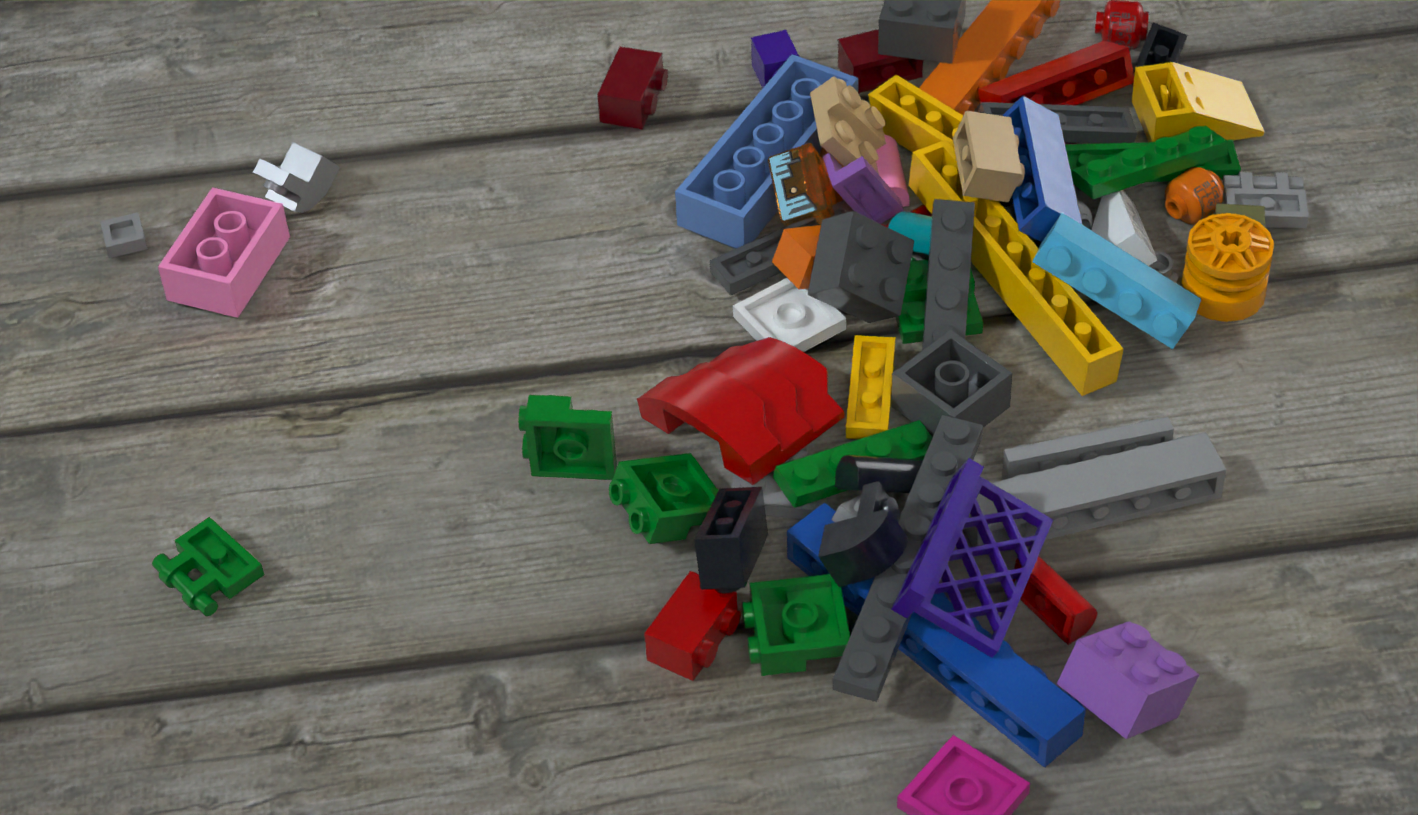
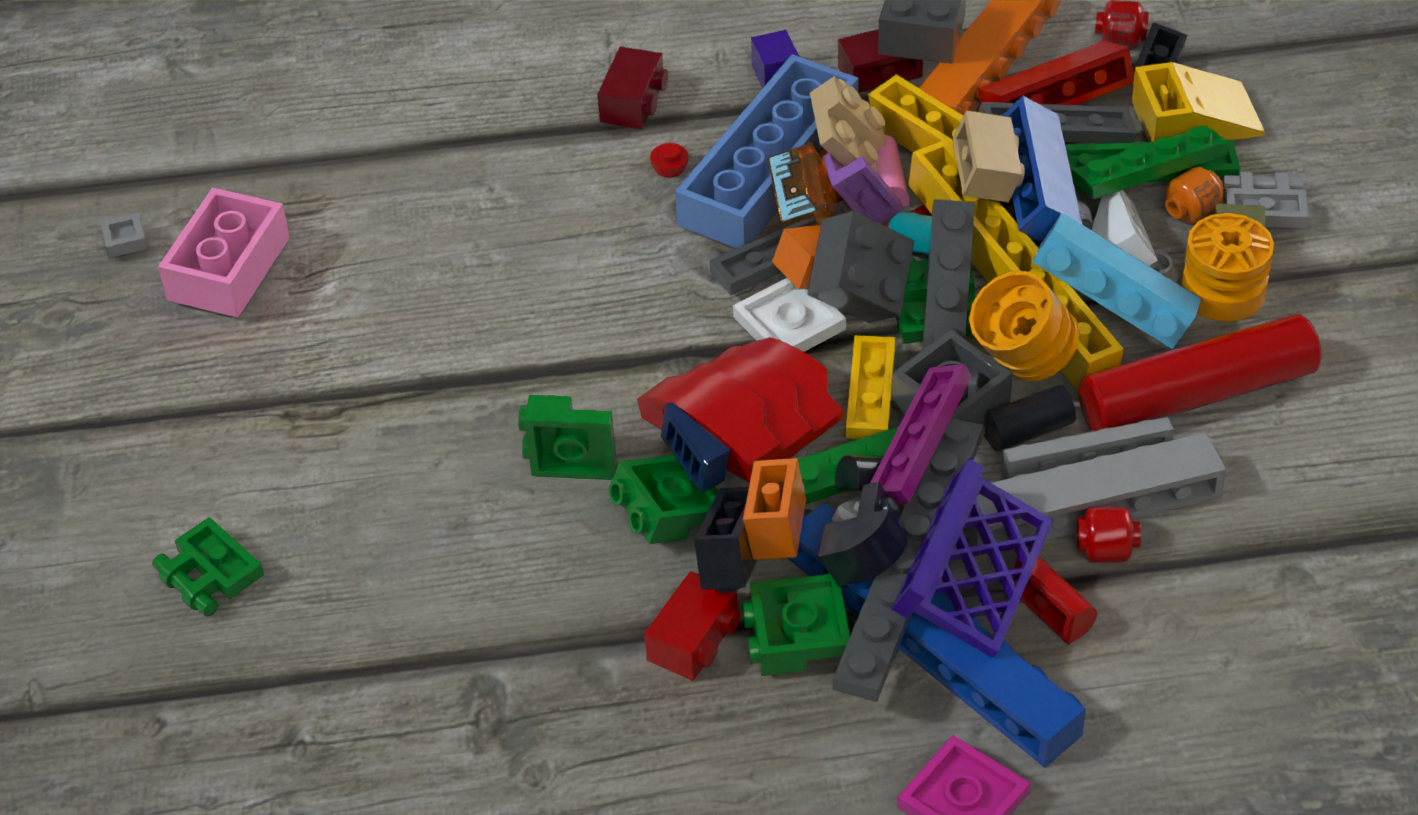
(299, 180): light grey brick -> none
(669, 159): none -> red plate
(694, 448): none -> dark blue slope
(775, 509): none -> orange brick
(921, 430): none -> magenta plate
(1024, 326): none -> light orange wheel
(1029, 418): none -> black brick
(1107, 534): none -> red head
(1128, 679): medium lavender brick -> none
(1201, 373): none -> red cylinder

